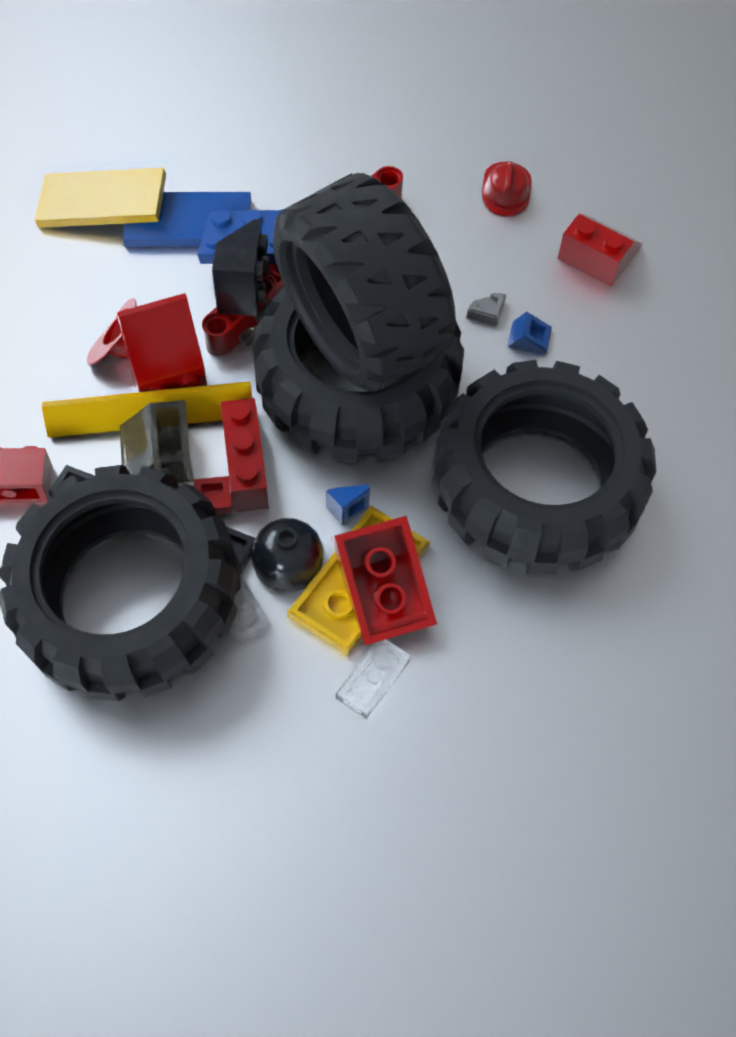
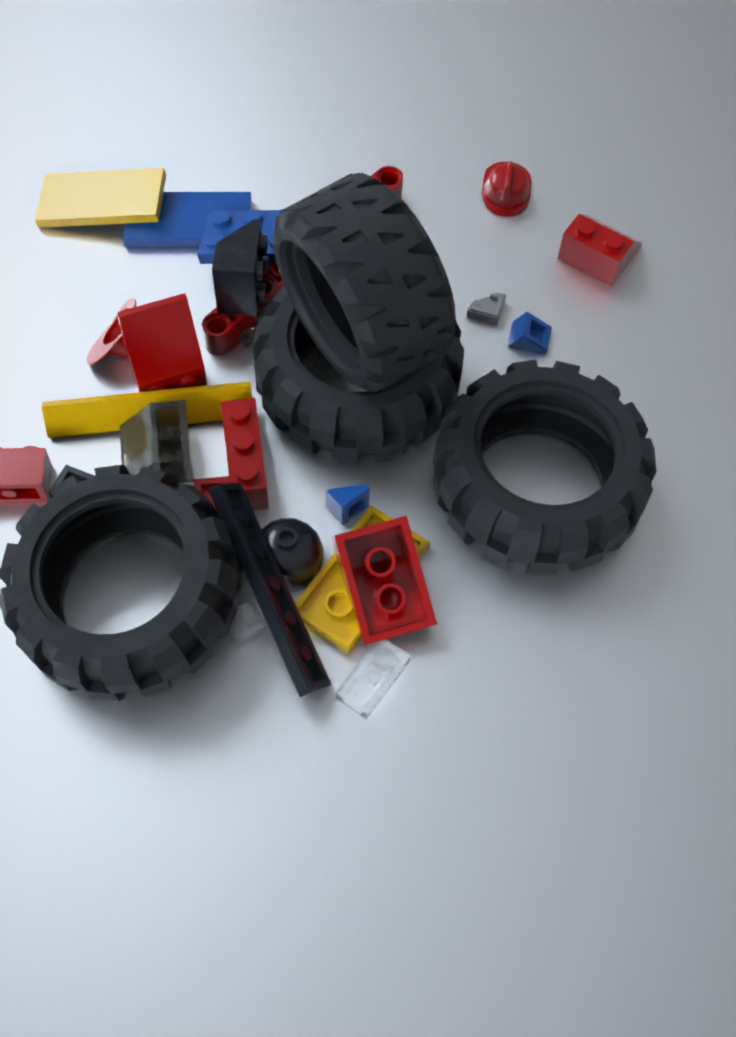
(270, 589): none -> black tile

